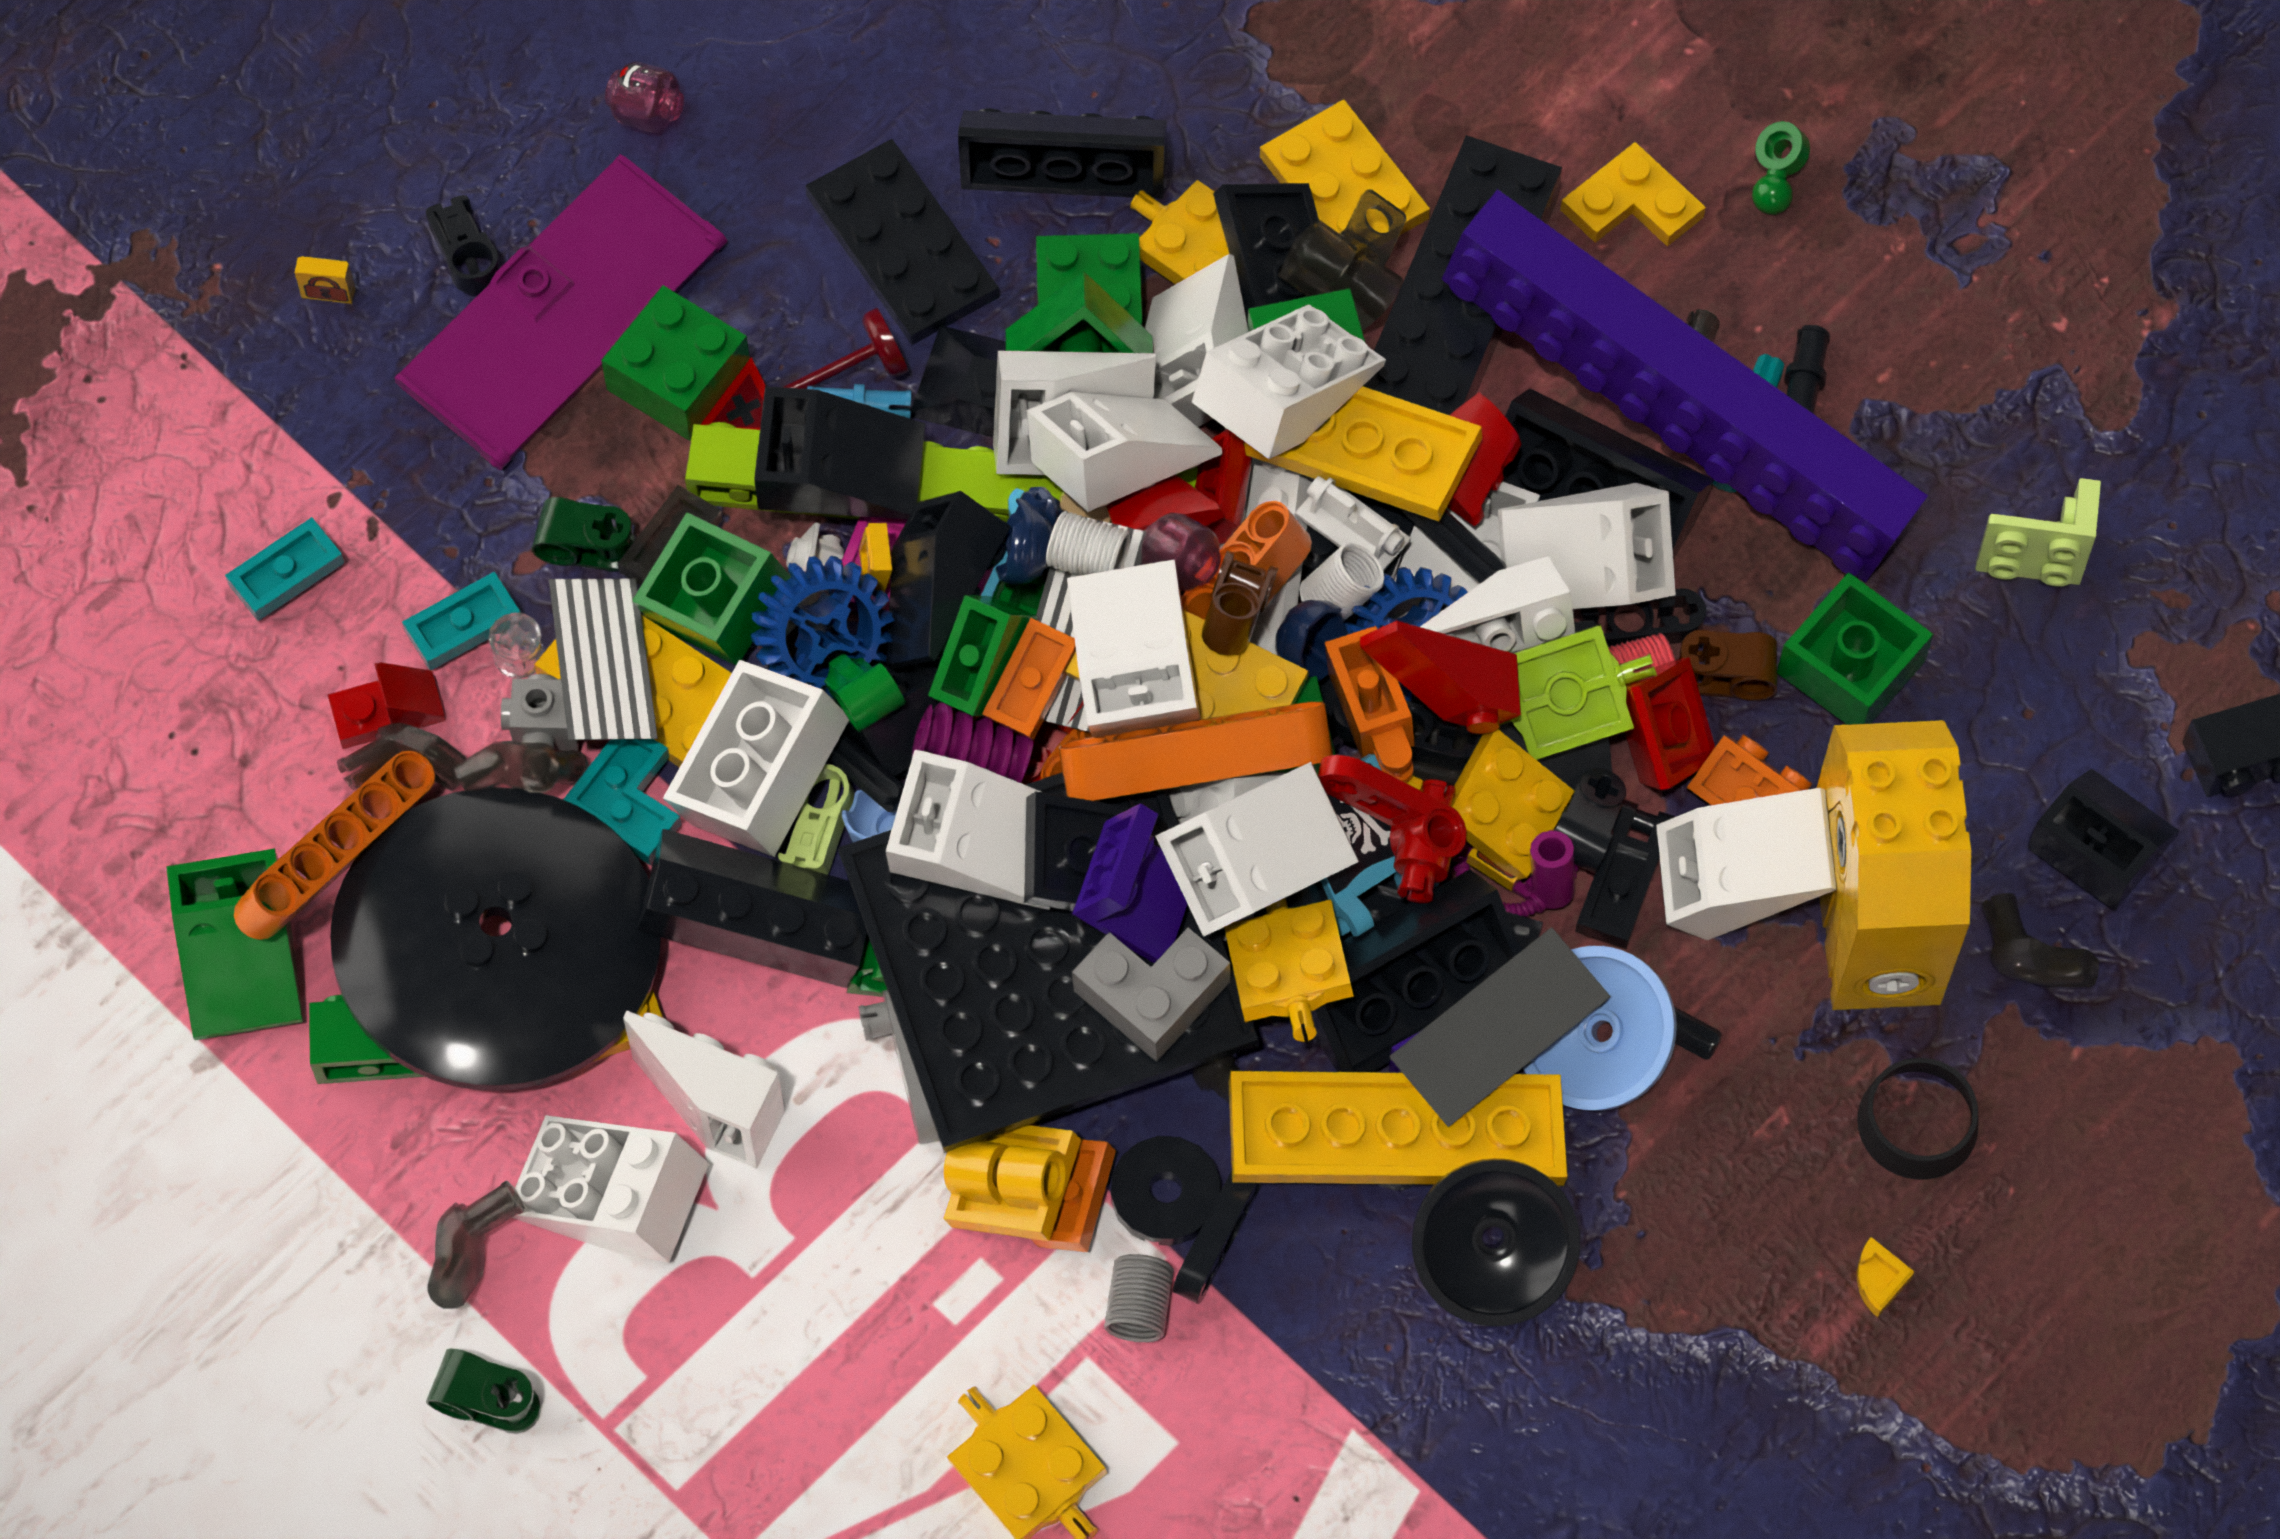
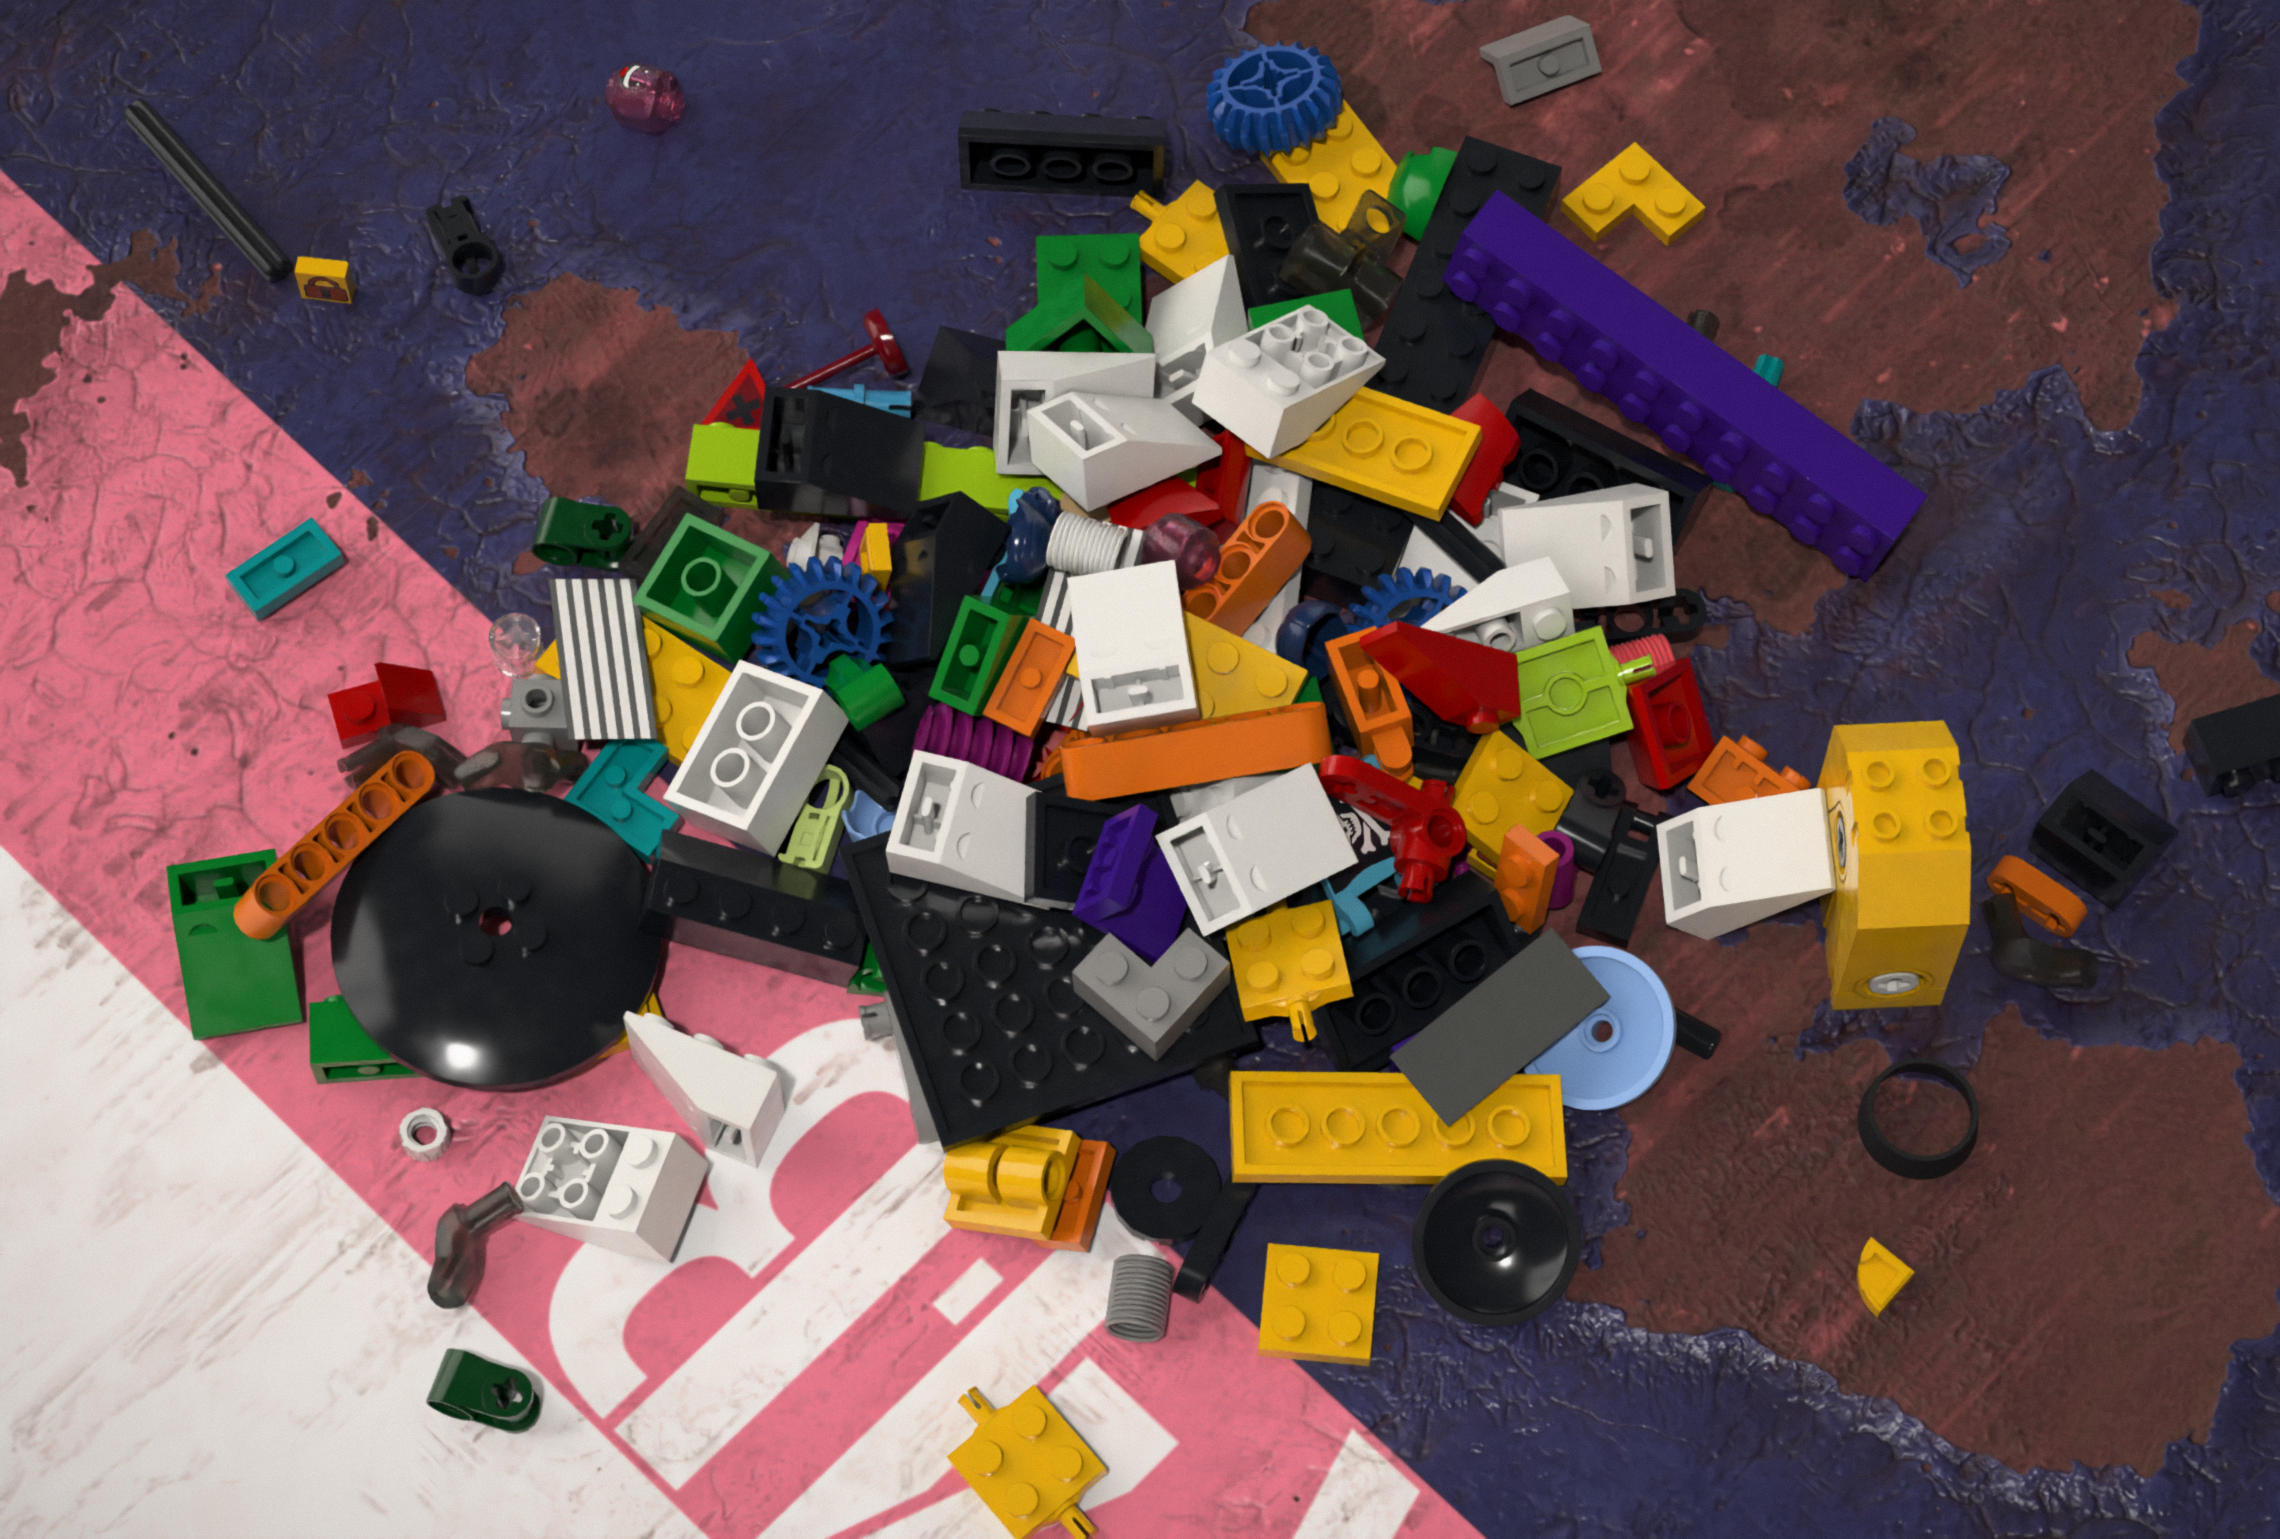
(206, 190): none -> black axle
(422, 1118): none -> white axle
(459, 621): teal plate -> none
(558, 311): magenta door -> none
(675, 361): green brick -> none
(902, 241): black plate -> none
(1236, 604): reddish brown piece -> none
(1274, 98): none -> blue gear
(1318, 1304): none -> yellow plate
(1343, 578): white piece -> none
(1348, 520): white hinge -> none
(1419, 185): none -> green brick
(1525, 877): none -> orange plate
(1543, 58): none -> light grey panel
(1733, 663): reddish brown piece -> none
(1773, 192): green plate -> none
(1806, 372): black pin -> none
(1854, 652): green brick -> none
(2038, 896): none -> orange beam
(2042, 548): yellowish green bracket -> none

